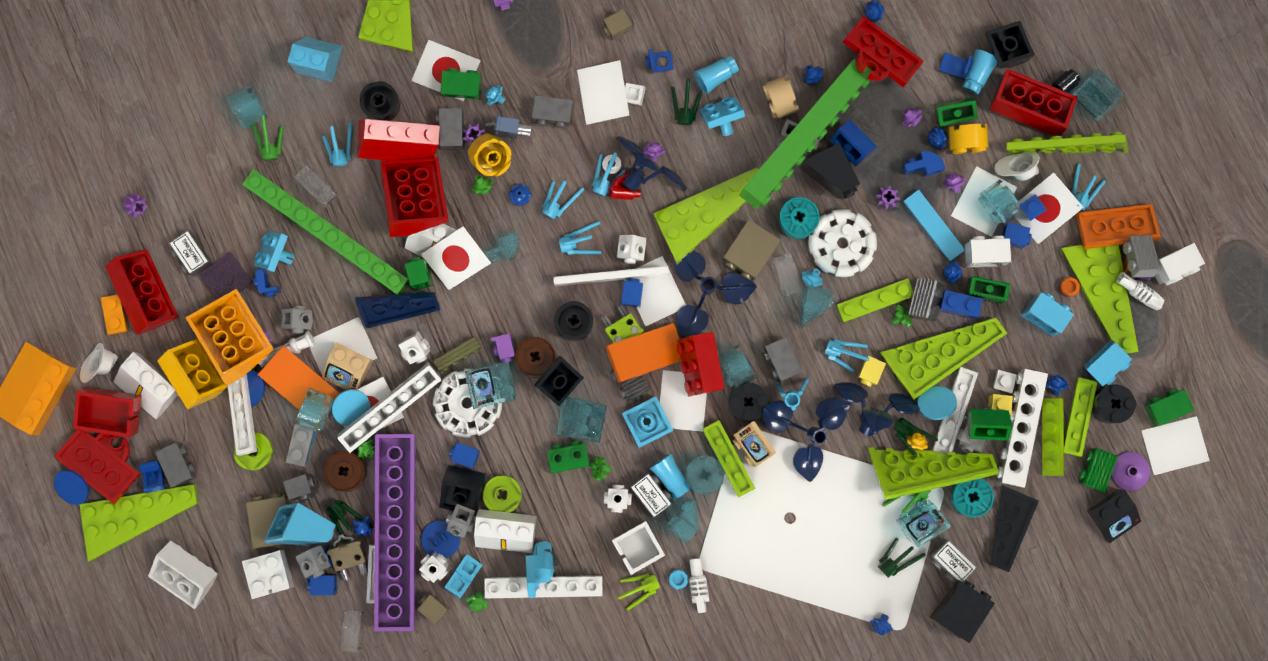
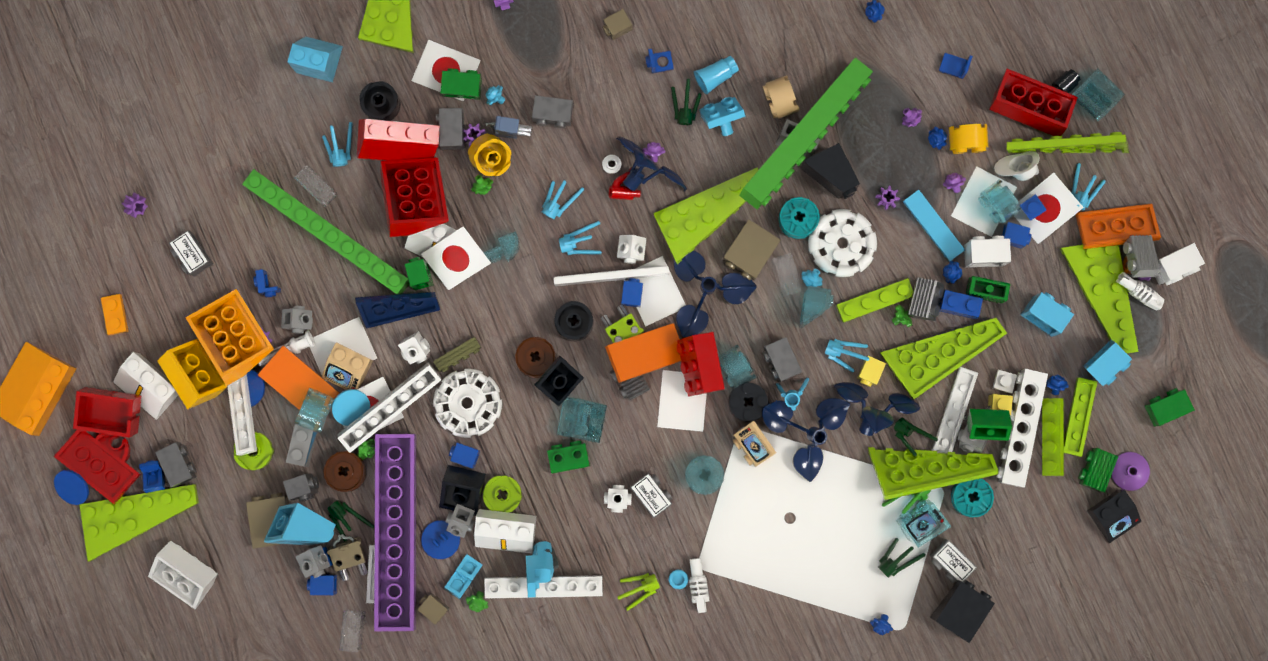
(97, 363): white piece -> none
(141, 291): red slope -> none
(226, 276): clear purple tile -> none
(246, 106): clear light blue brick -> none
(268, 150): bright green plant -> none
(268, 574): white piece -> none
(272, 252): medium azure plate -> none
(362, 527): blue plant -> none
(437, 561): white brick -> none
(491, 385): clear light blue slope -> none
(504, 347): medium lavender brick -> none
(520, 194): blue plant -> none
(600, 468): bright green plant -> none
(602, 185): medium azure plant -> none
(603, 92): white sticker -> none
(635, 93): white plate -> none
(639, 547): white piece -> none
(647, 422): medium azure plate -> none
(670, 476): medium azure plant -> none
(686, 523): clear light blue slope -> none
(728, 458): lime plate -> none
(813, 75): blue plant -> none
(853, 142): blue brick -> none
(881, 53): red plate -> none
(917, 441): yellow plant -> none
(928, 162): blue brick -> none
(937, 403): medium azure piece -> none
(956, 111): green brick -> none
(979, 71): medium azure plant -> none
(1010, 45): black slope -> none
(1012, 523): black wing -> none
(1069, 287): orange tile -> none
(1124, 404): black brick -> none
(1175, 445): white sticker -> none

